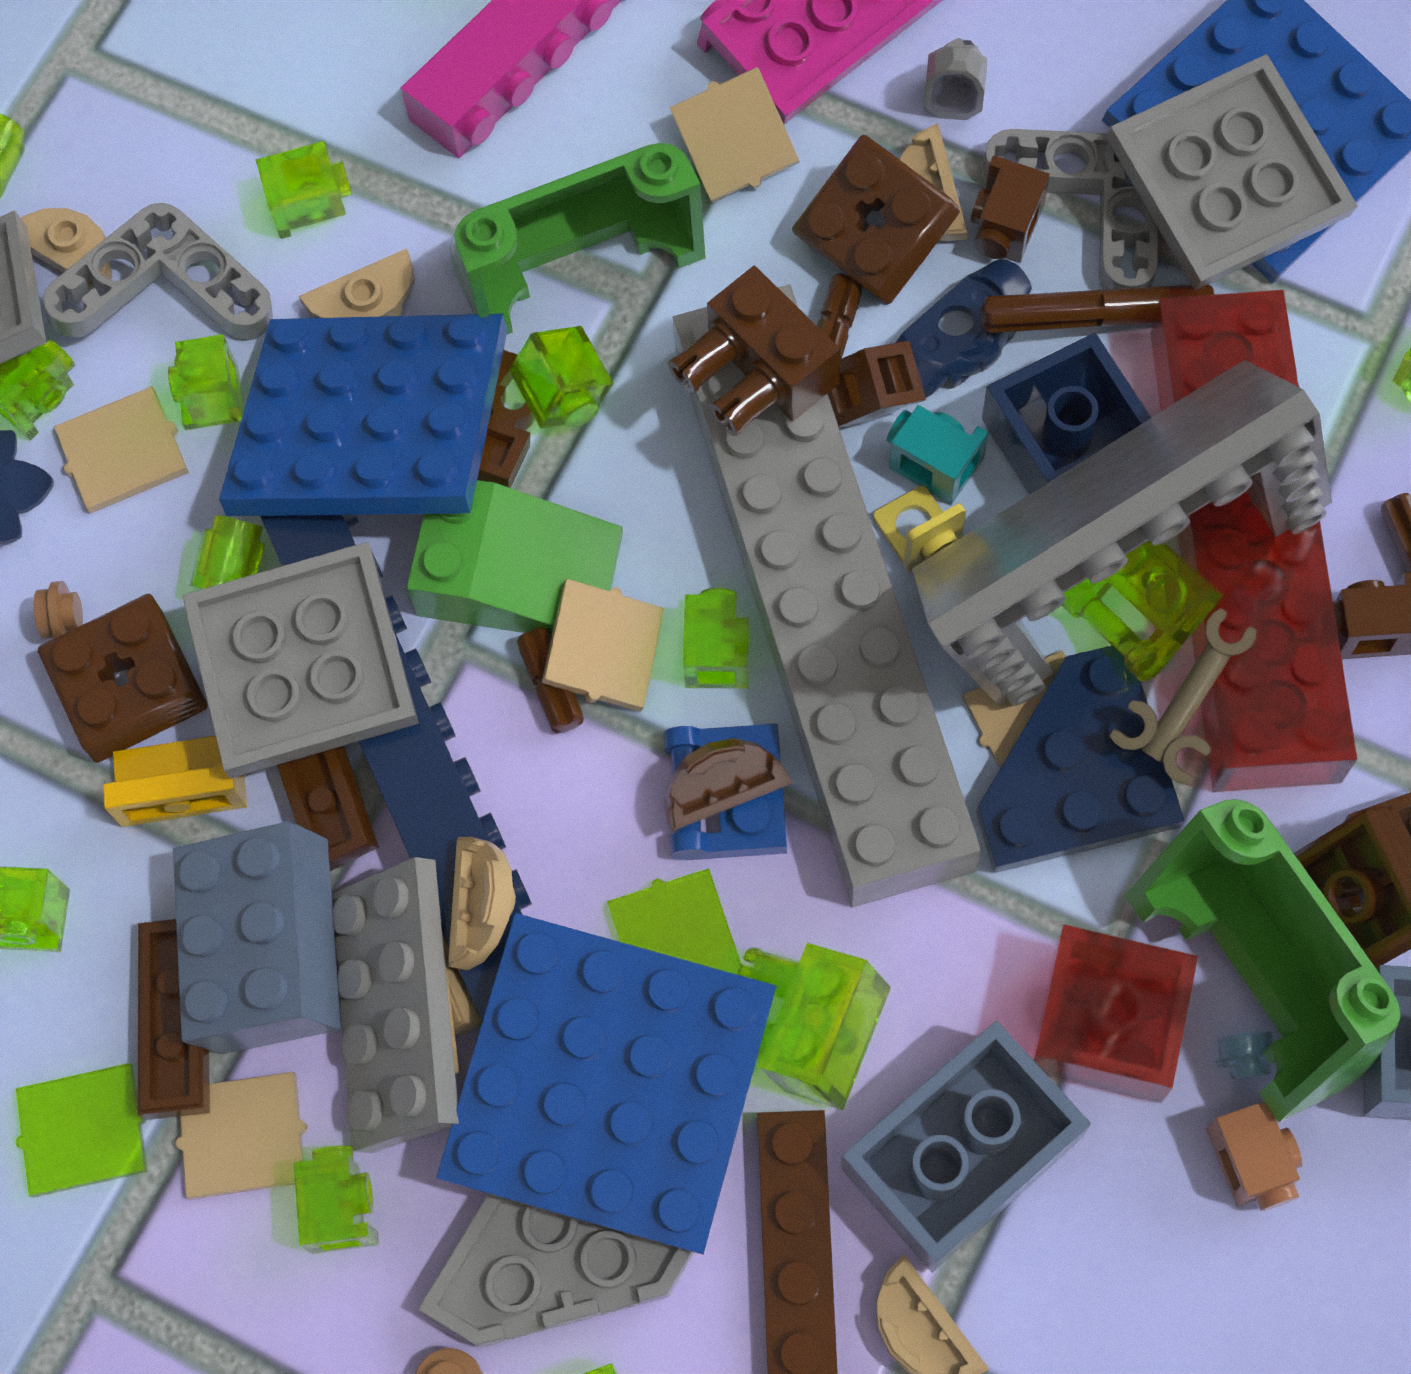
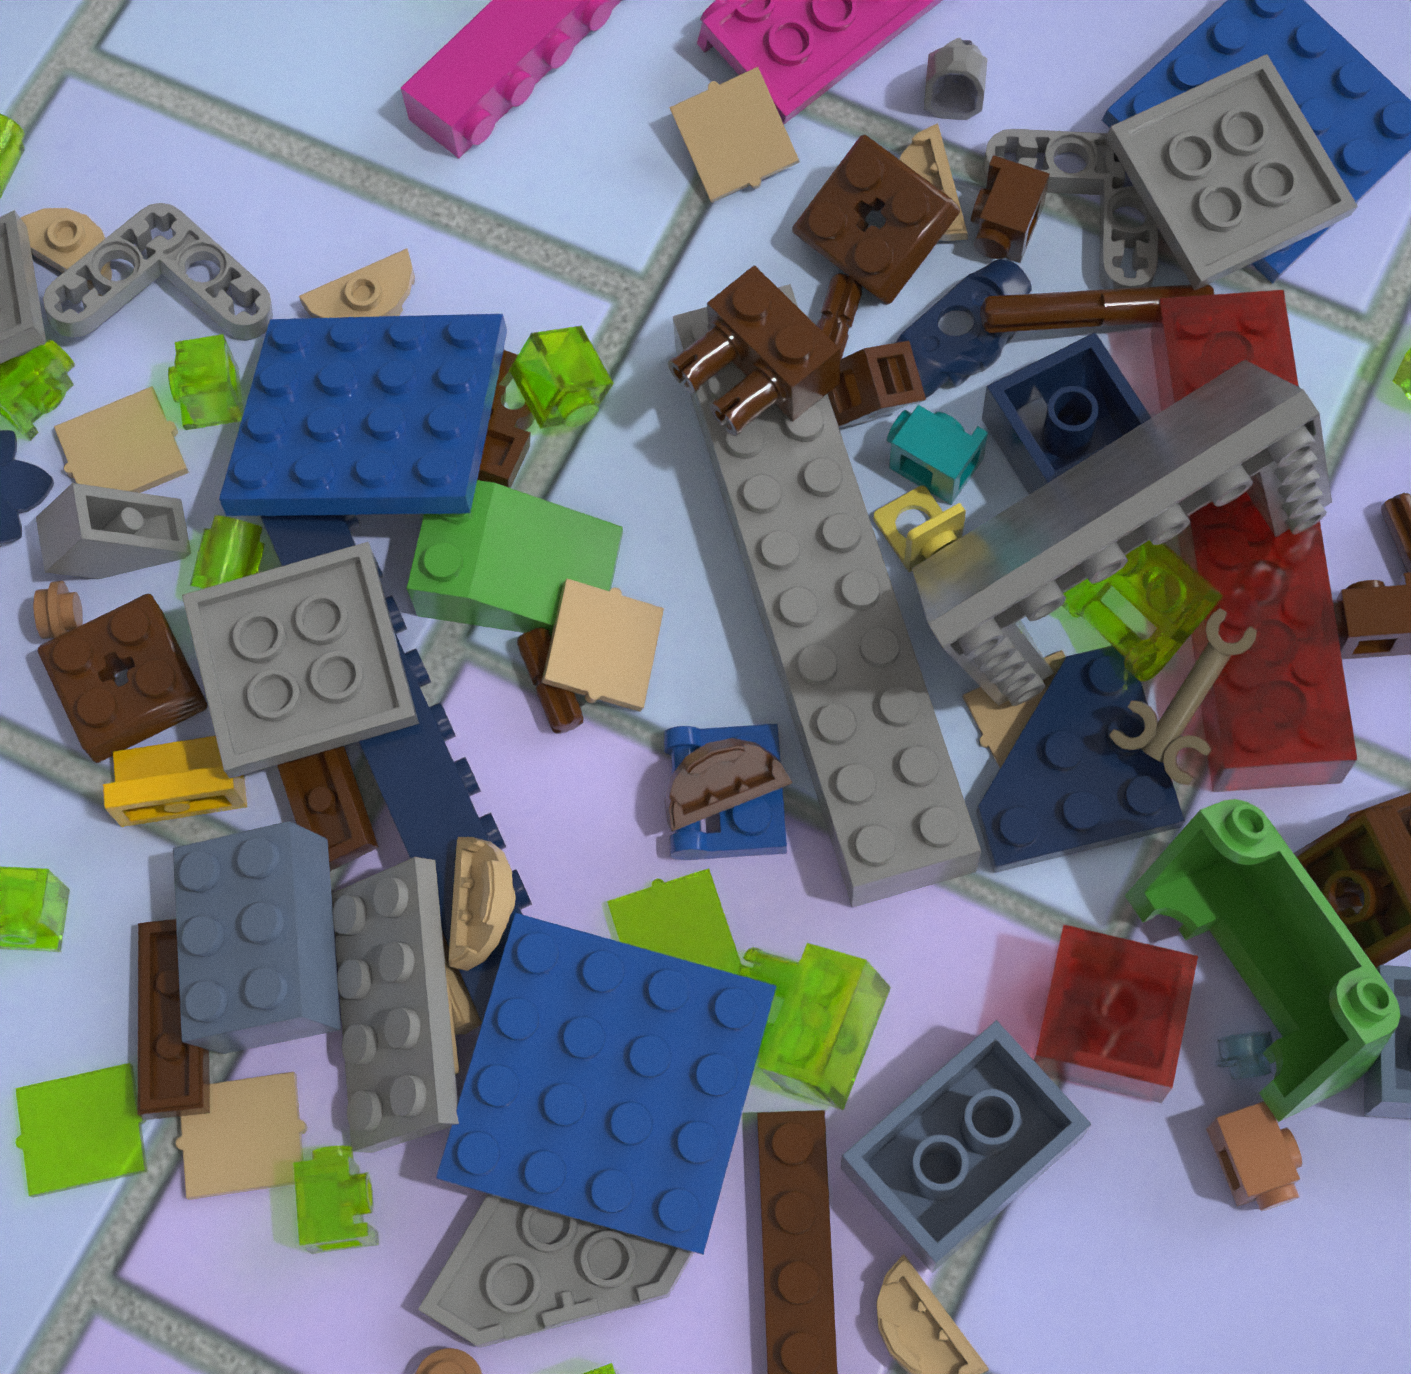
(110, 532): none -> light grey slope
(303, 187): clear neon green brick -> none
(639, 192): bright green windscreen -> none
(715, 641): clear neon green brick -> none

